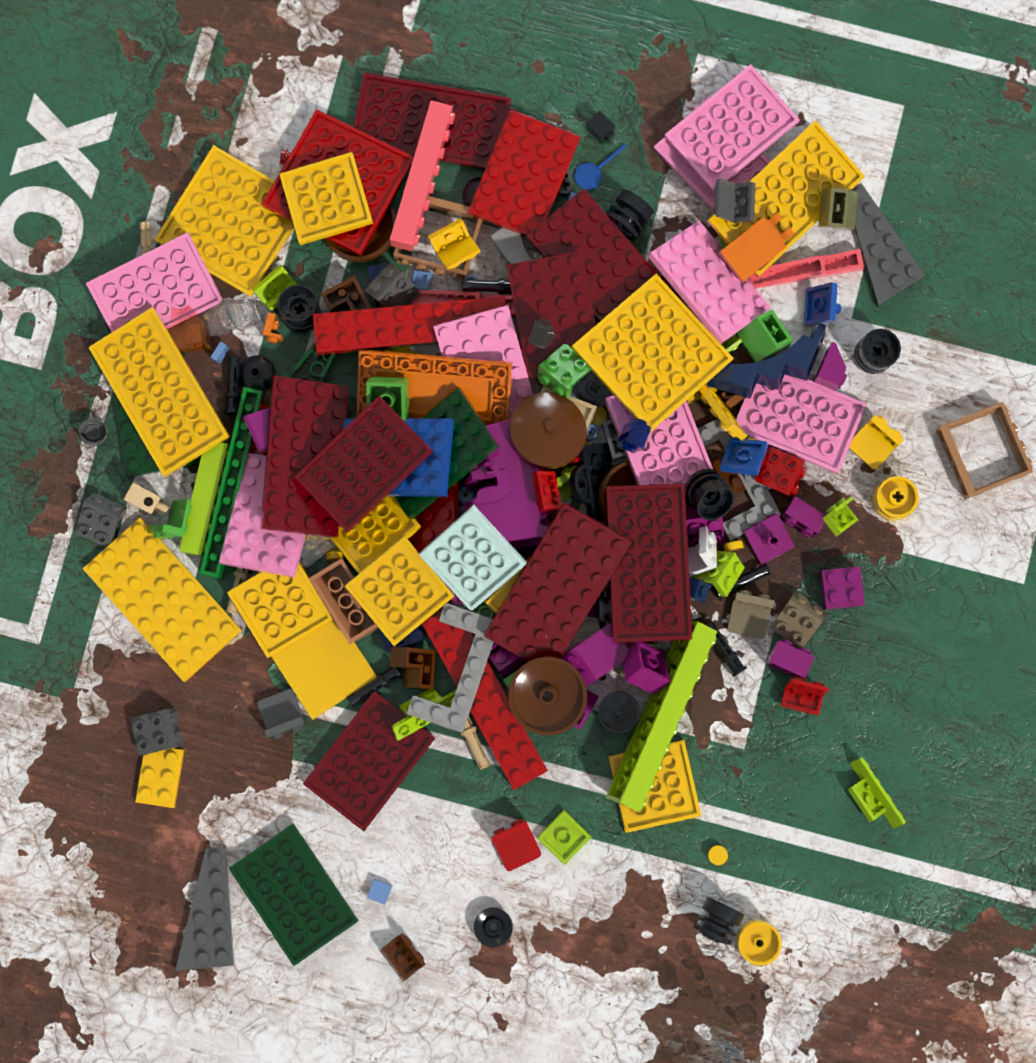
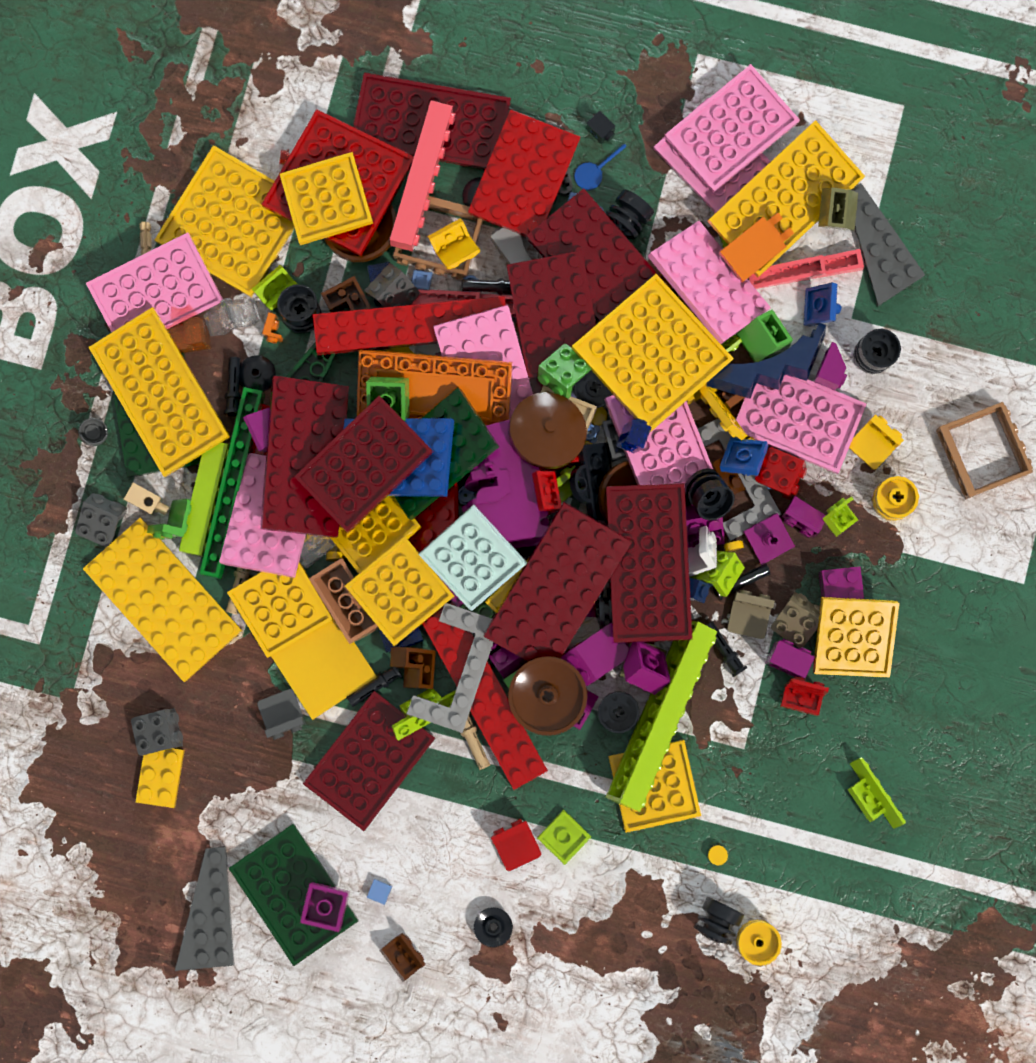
(219, 353): medium blue tile -> none
(325, 906): none -> magenta brick
(541, 334): clear smoke brick -> none
(734, 201): dark grey bracket -> none
(855, 637): none -> yellow plate

